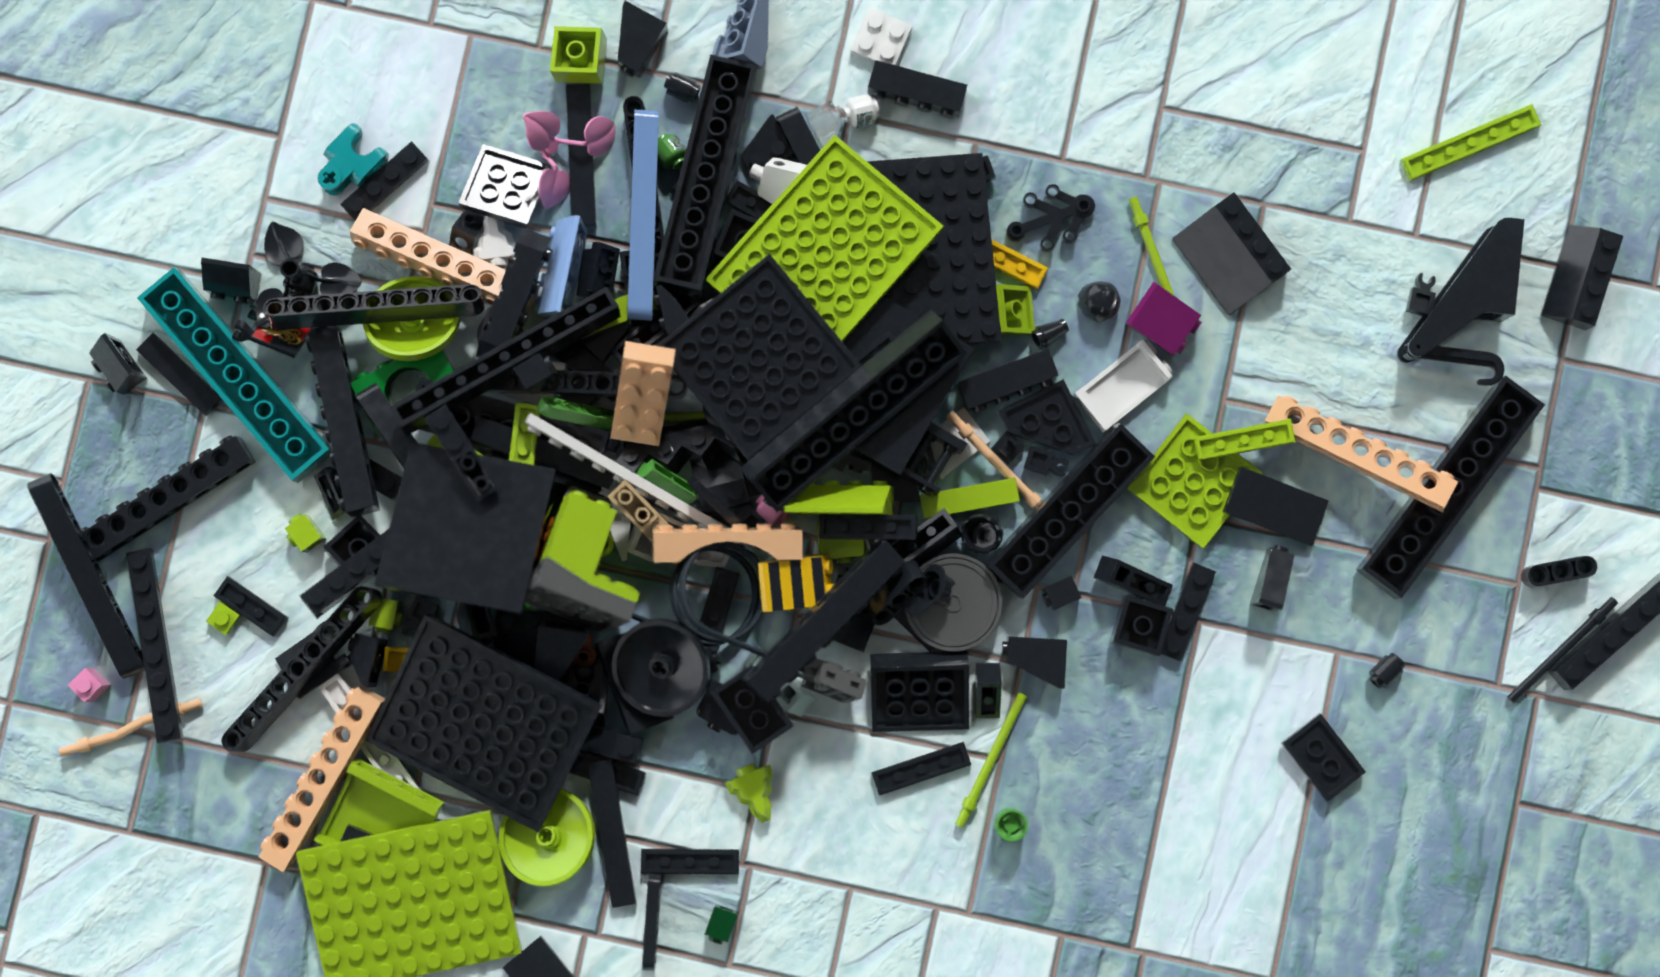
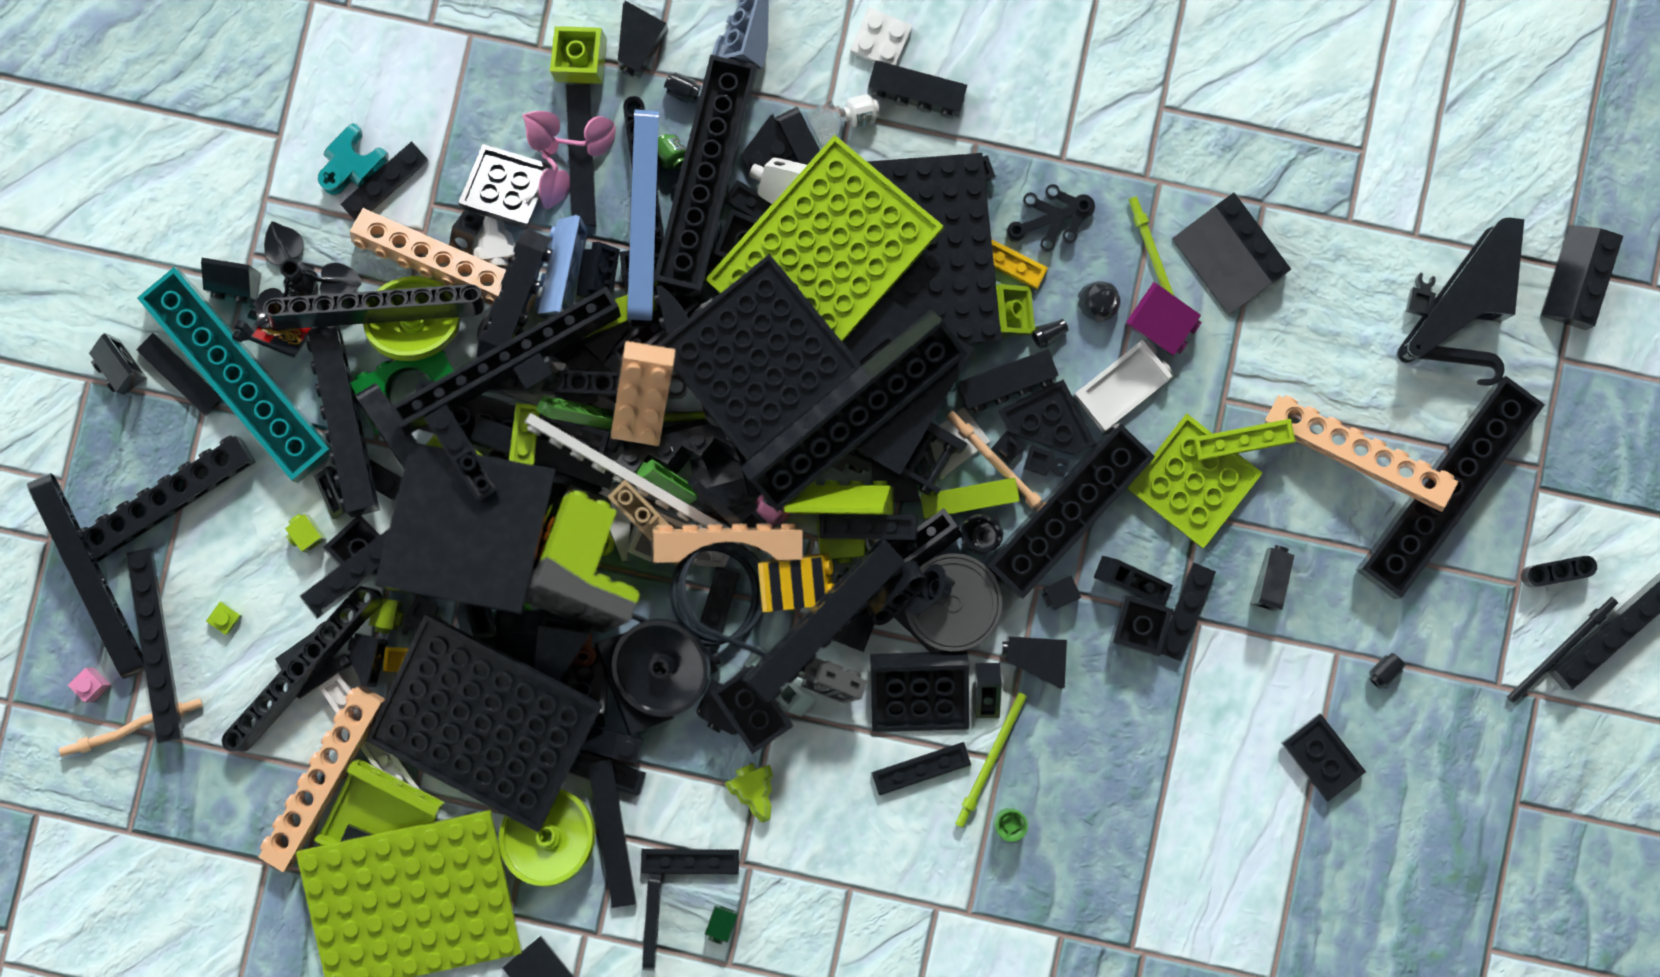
(250, 606): black tile -> none
(1275, 506): black tile -> none
(1470, 142): lime tile -> none

